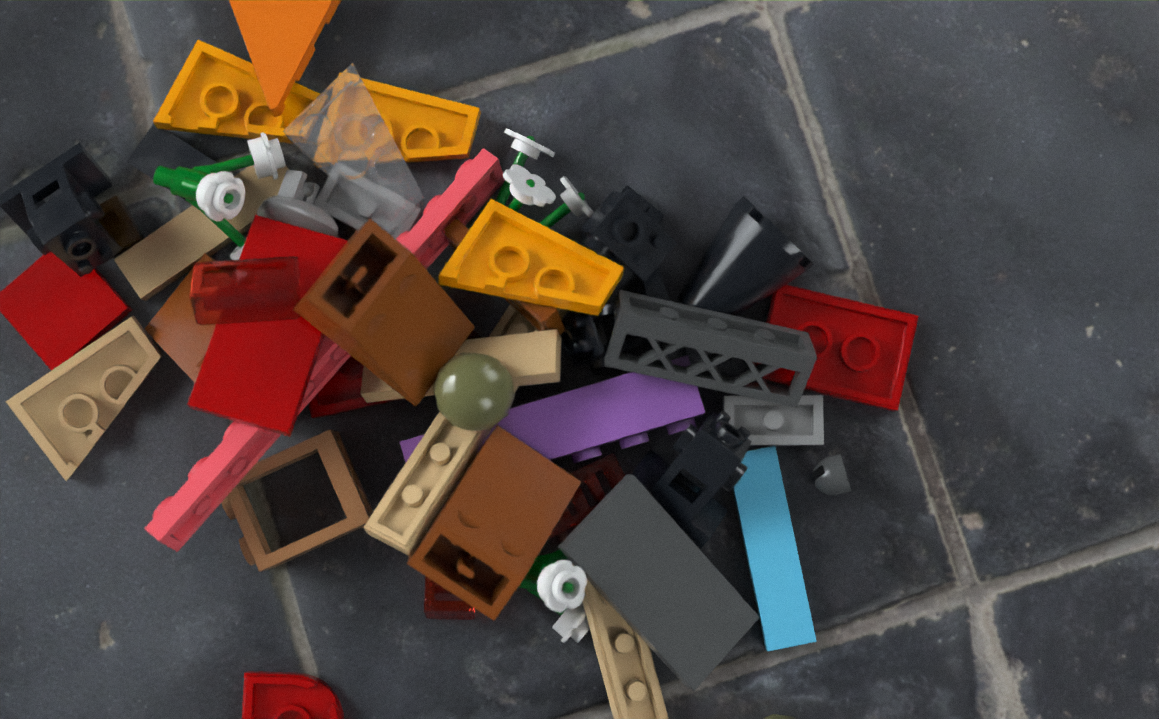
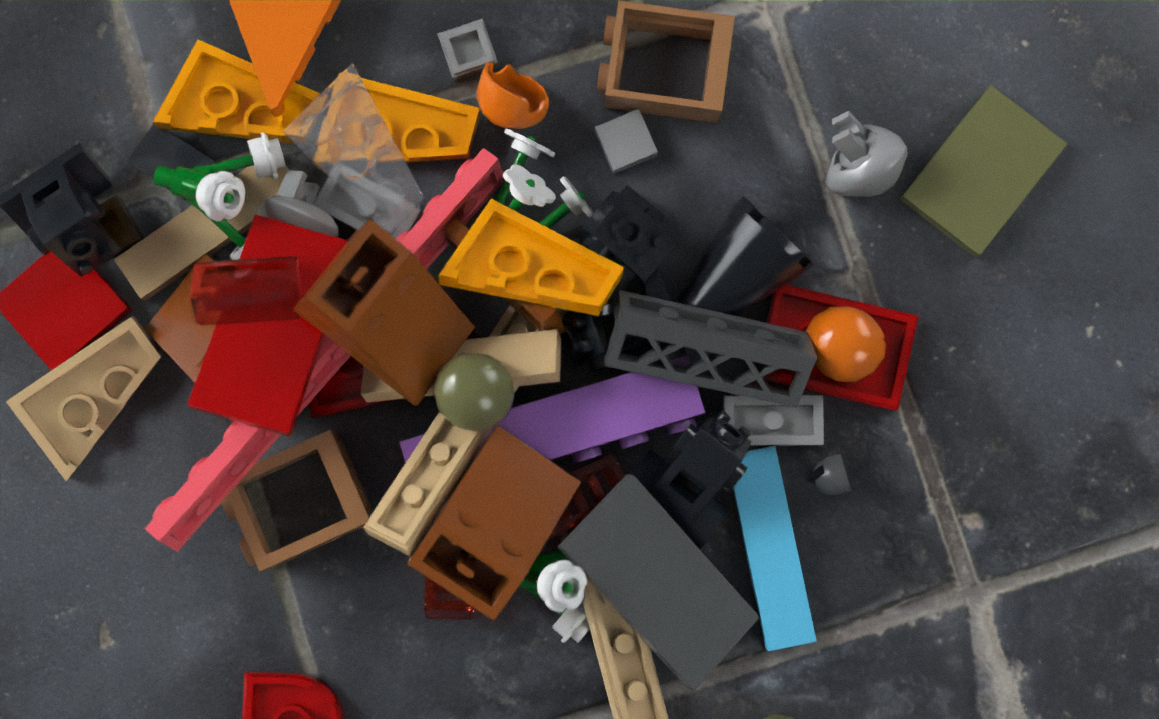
(467, 49): none -> light grey tile
(511, 98): none -> orange hair
(626, 141): none -> light grey tile
(676, 22): none -> medium nougat window
(846, 343): none -> orange hair
(865, 158): none -> light grey piece
(983, 171): none -> olive tile

